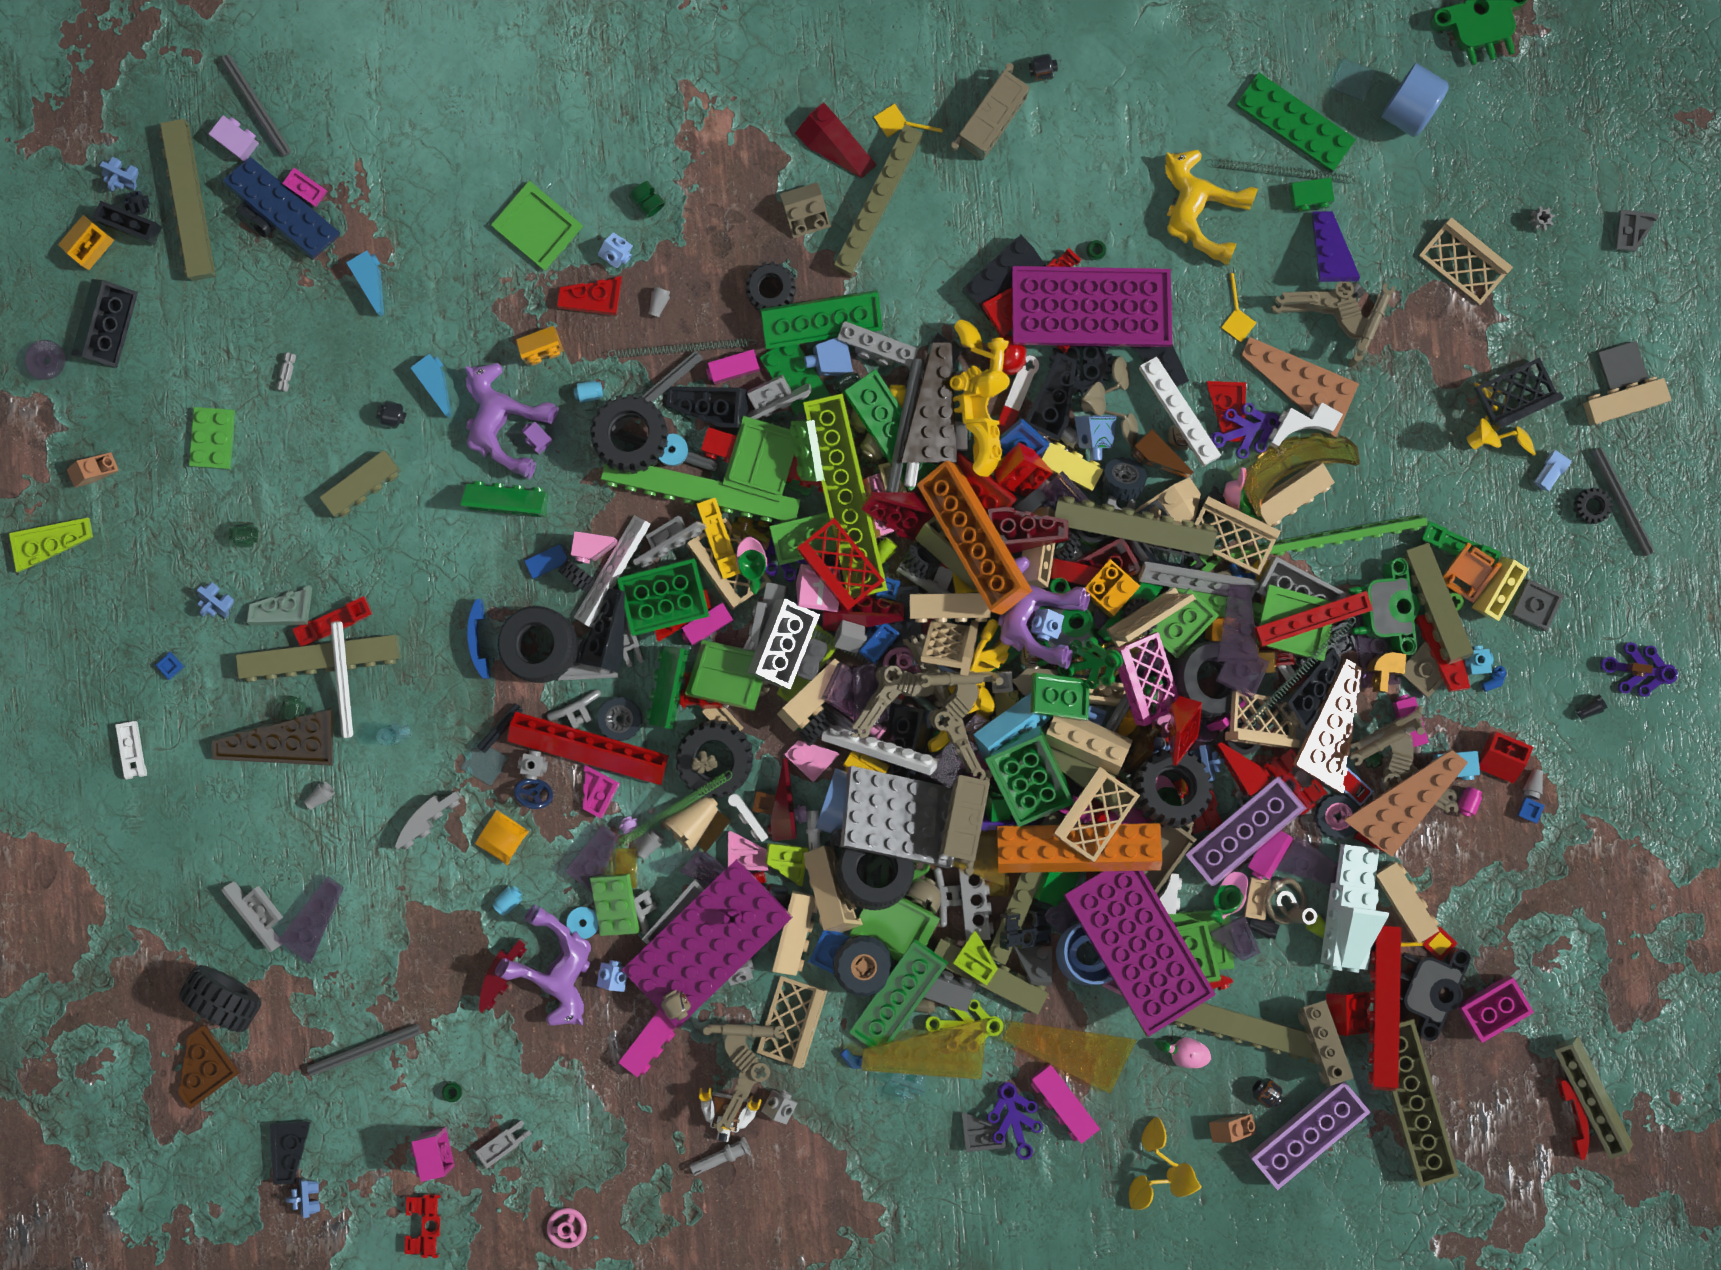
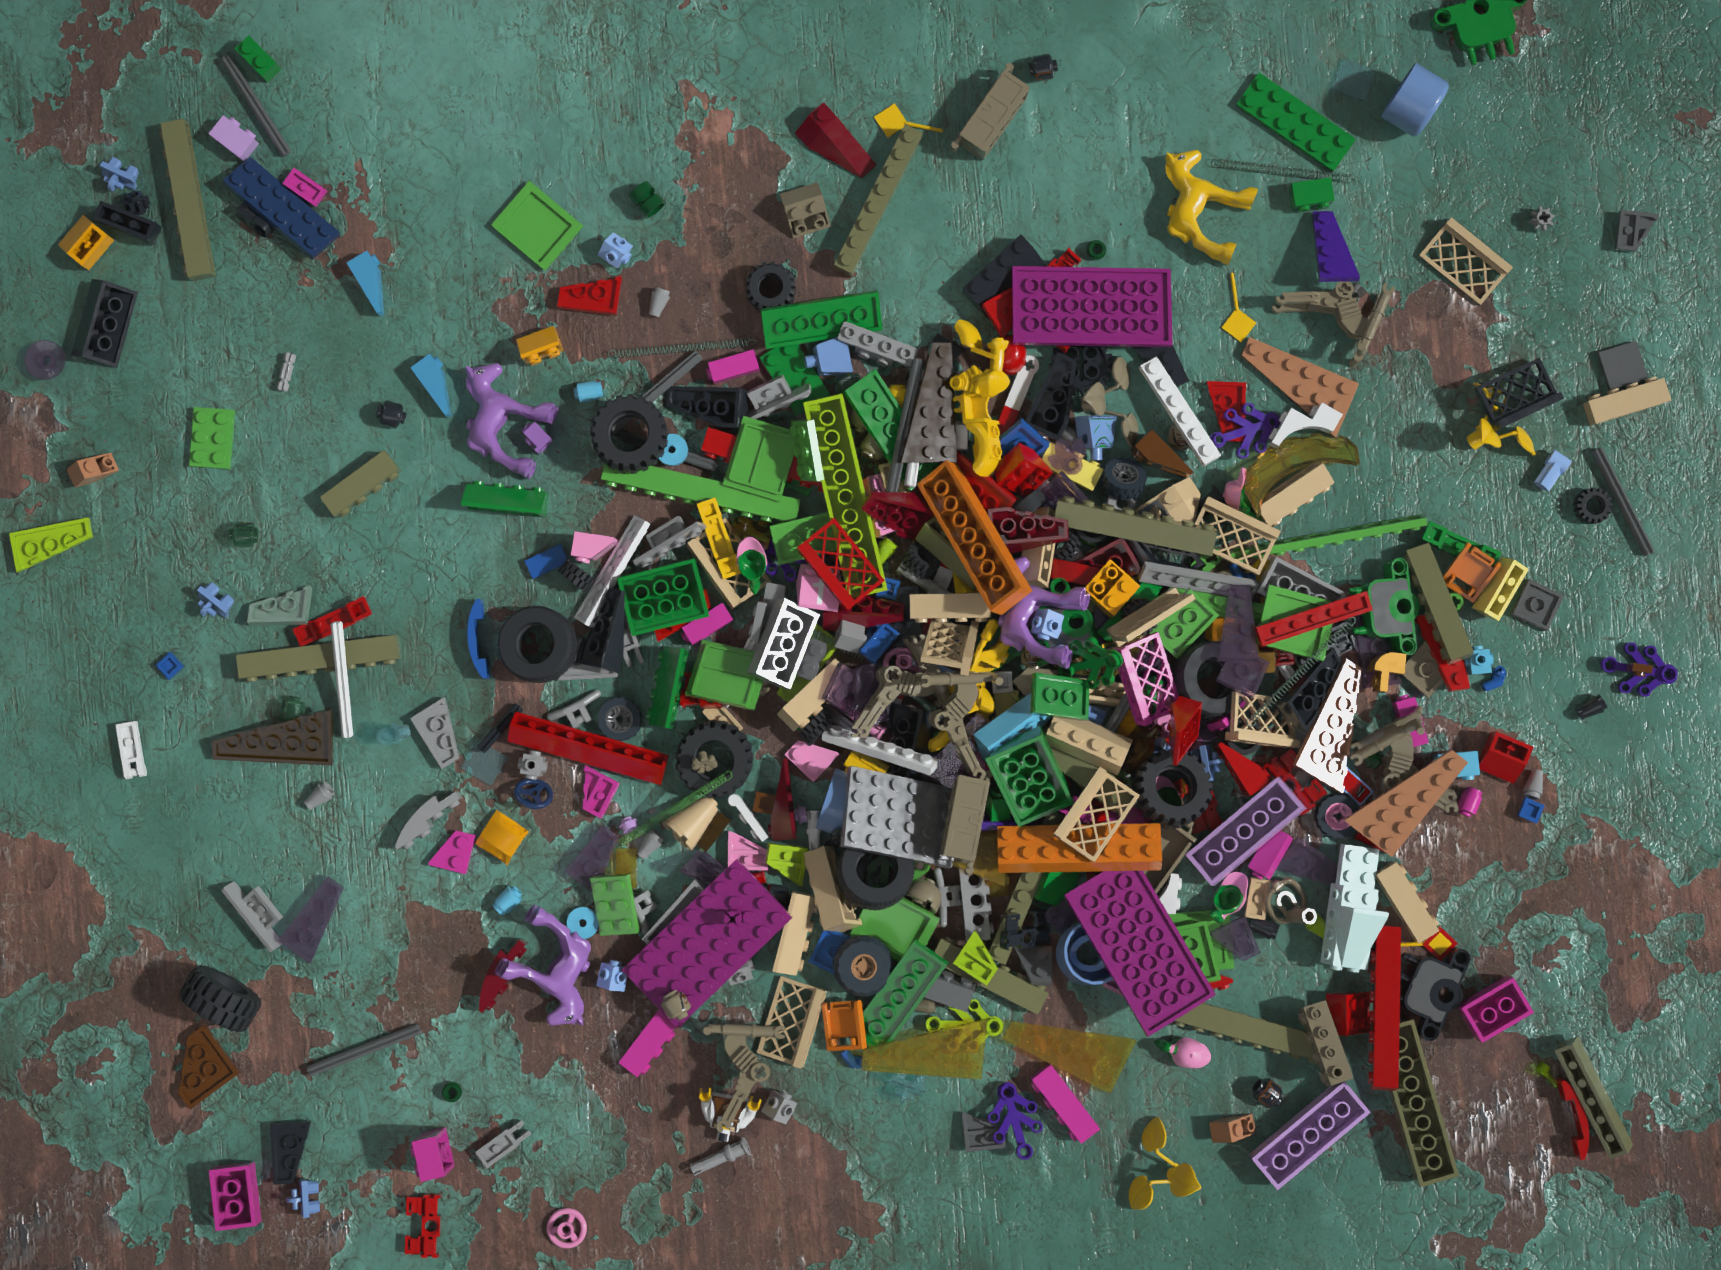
(235, 1196): none -> dark pink brick
(258, 59): none -> green piece
(437, 732): none -> light grey wing
(455, 853): none -> dark pink wing
(844, 1020): none -> orange container
(1068, 453): none -> plate
(1543, 1069): none -> clear neon green hand

